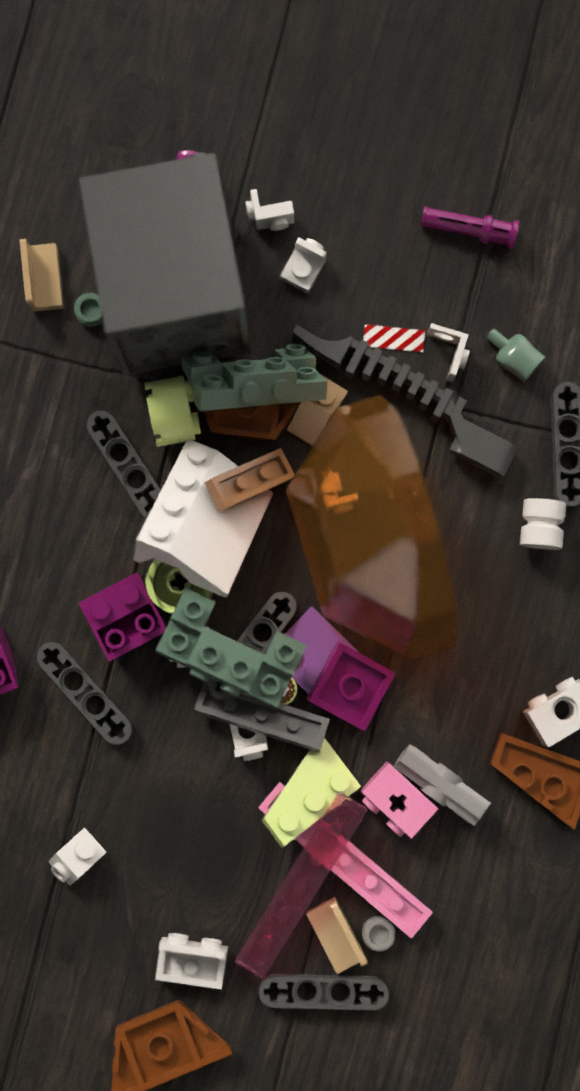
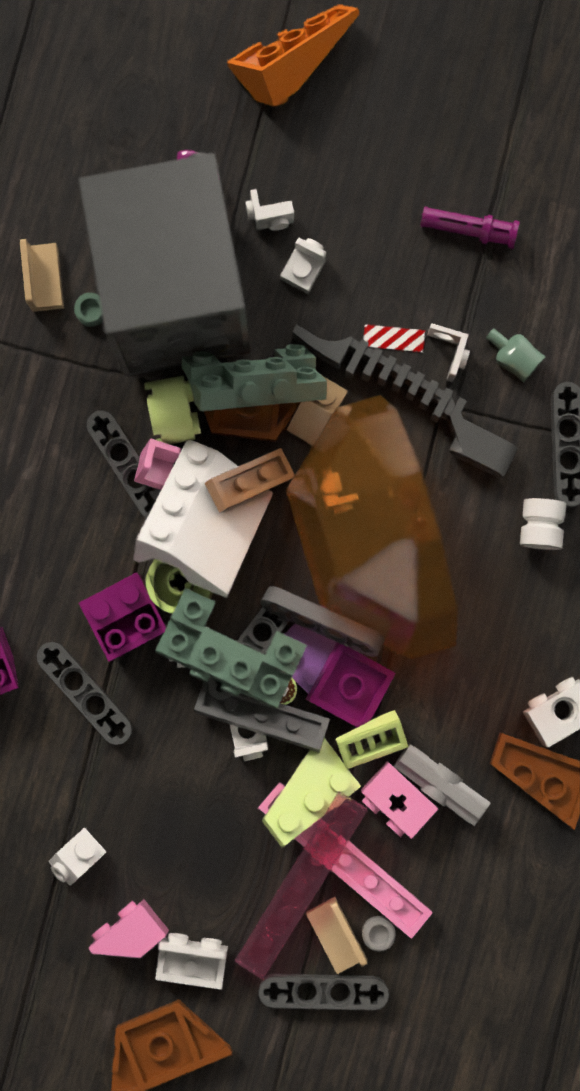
(132, 934): none -> bright pink slope
(156, 463): none -> bright pink panel
(285, 65): none -> orange wedge
(322, 621): none -> dark grey beam
(384, 747): none -> yellowish green slope

